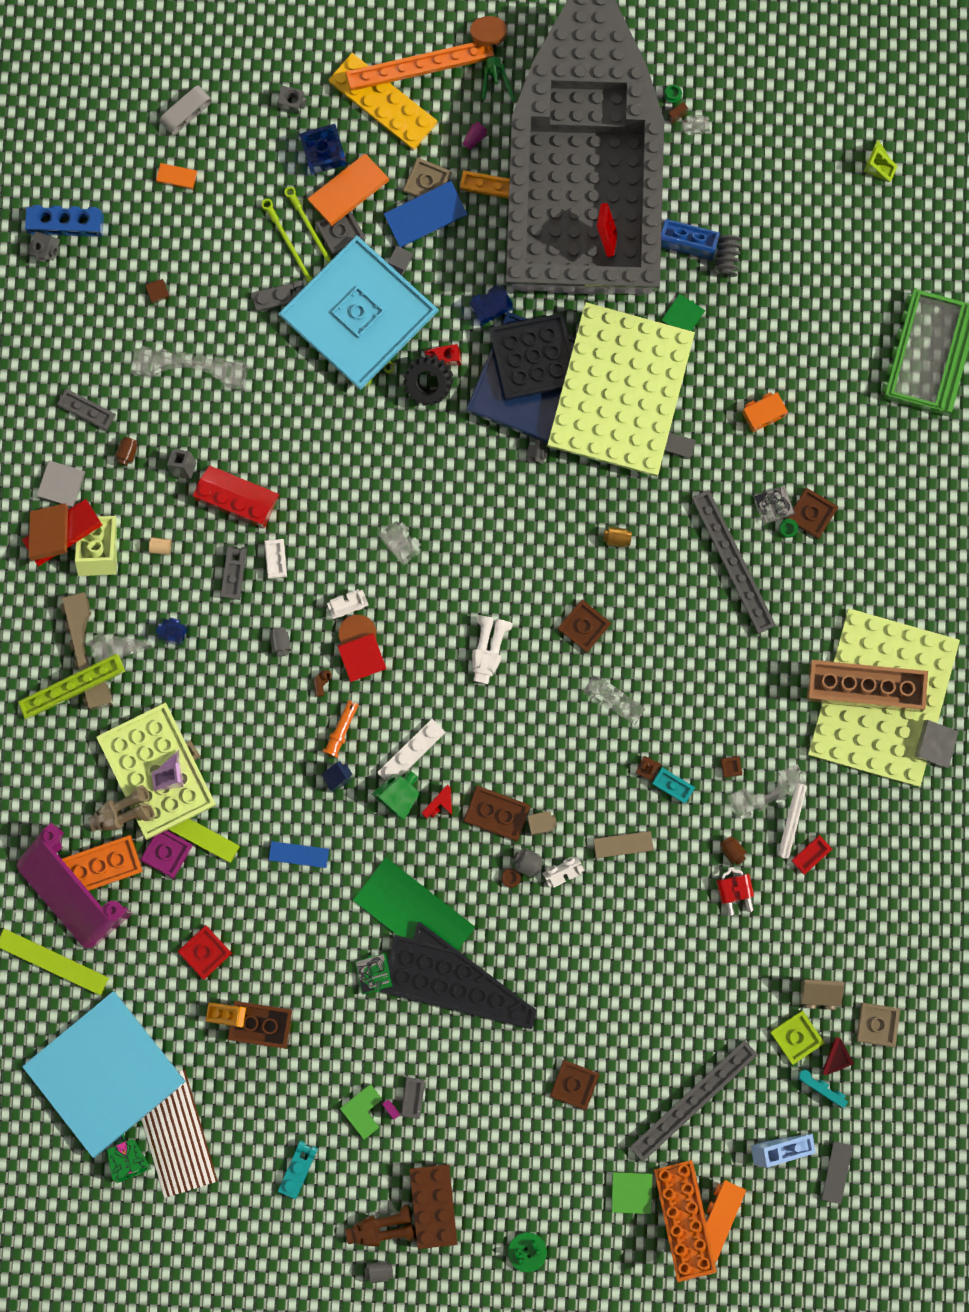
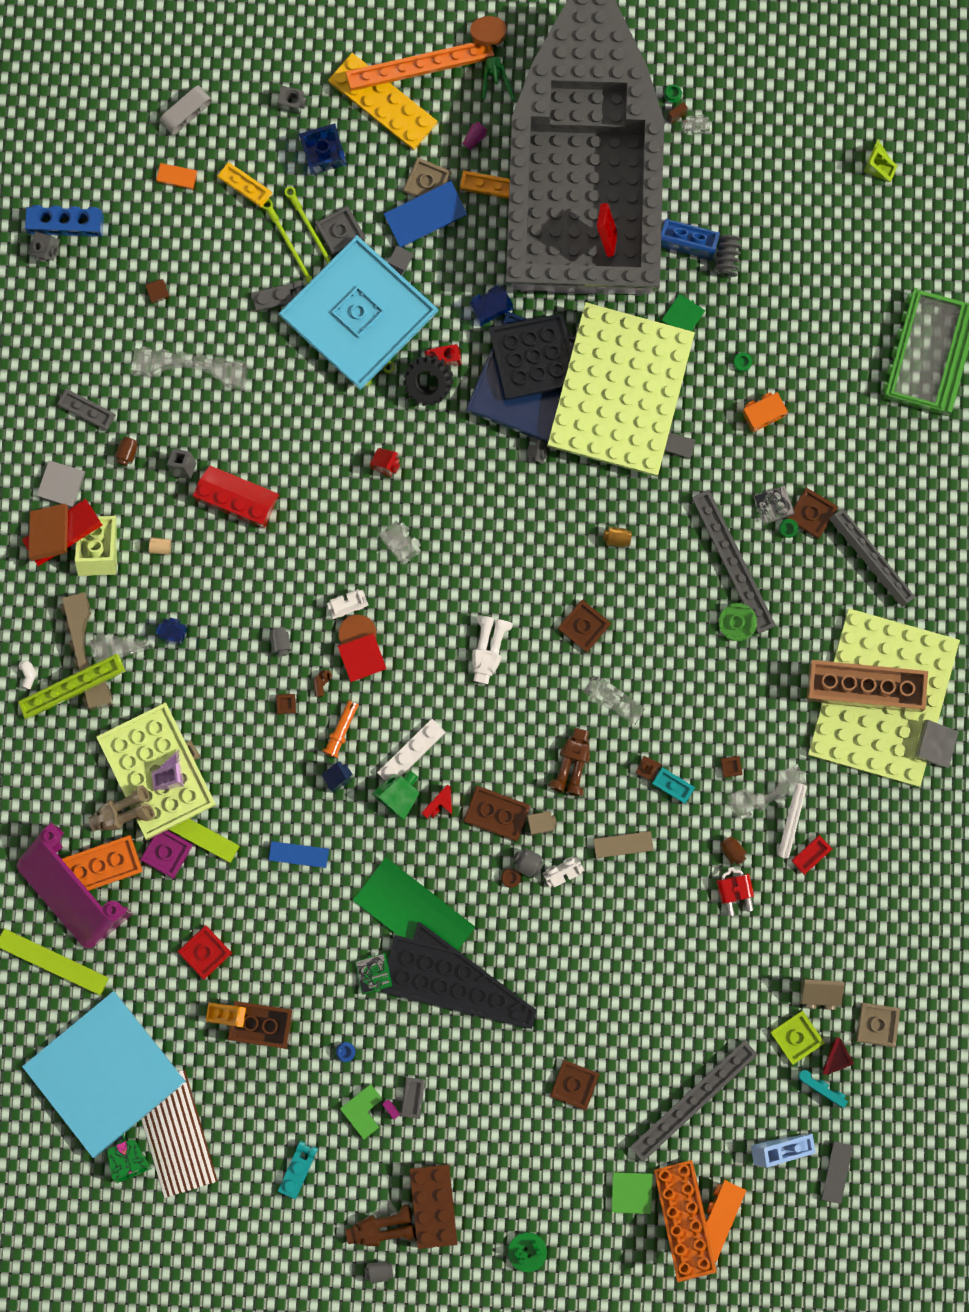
(29, 673): none -> white arm
(233, 573): dark grey plate -> none
(244, 184): none -> yellow tile
(275, 559): white plate -> none
(286, 704): none -> reddish brown tile
(345, 1052): none -> blue plate
(348, 189): orange tile -> none
(385, 462): none -> red slope
(574, 750): none -> reddish brown piece
(737, 622): none -> bright green tile
(742, 362): none -> green tile
(872, 557): none -> dark grey plate

